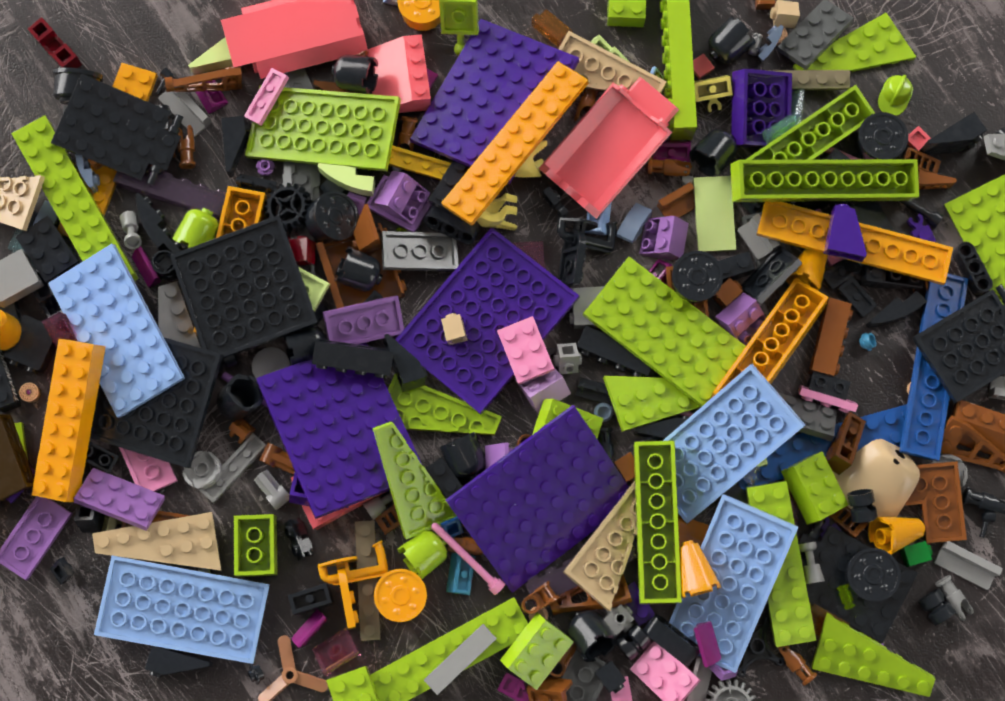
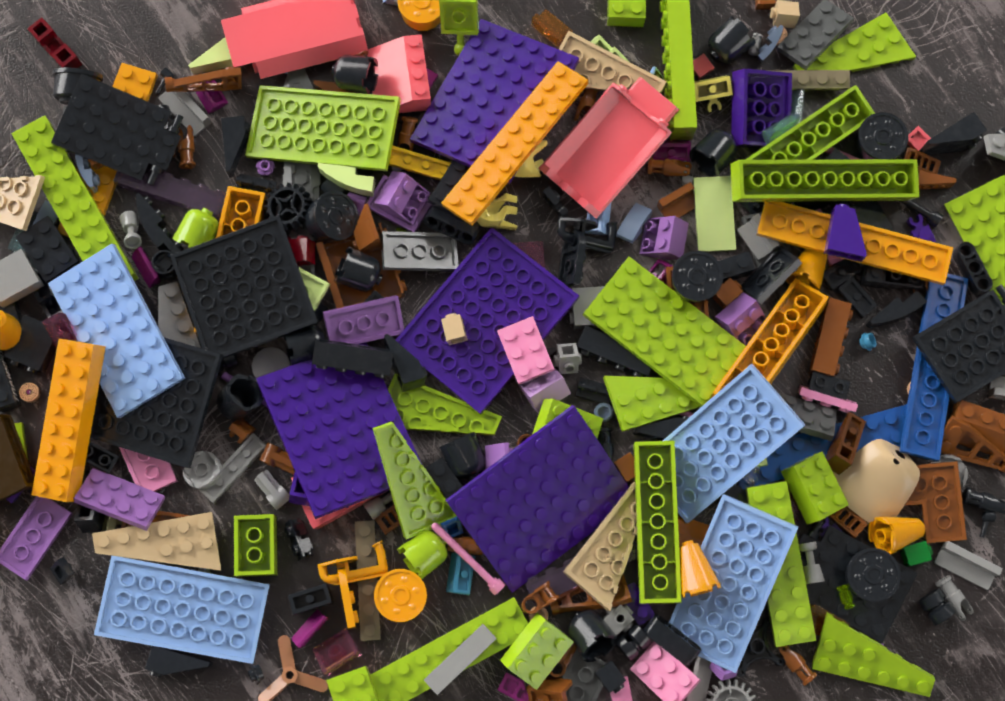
(266, 97): bright pink plate -> none
(707, 643): magenta slope -> none
(862, 504): black wheel -> none
(895, 95): lime piece -> none

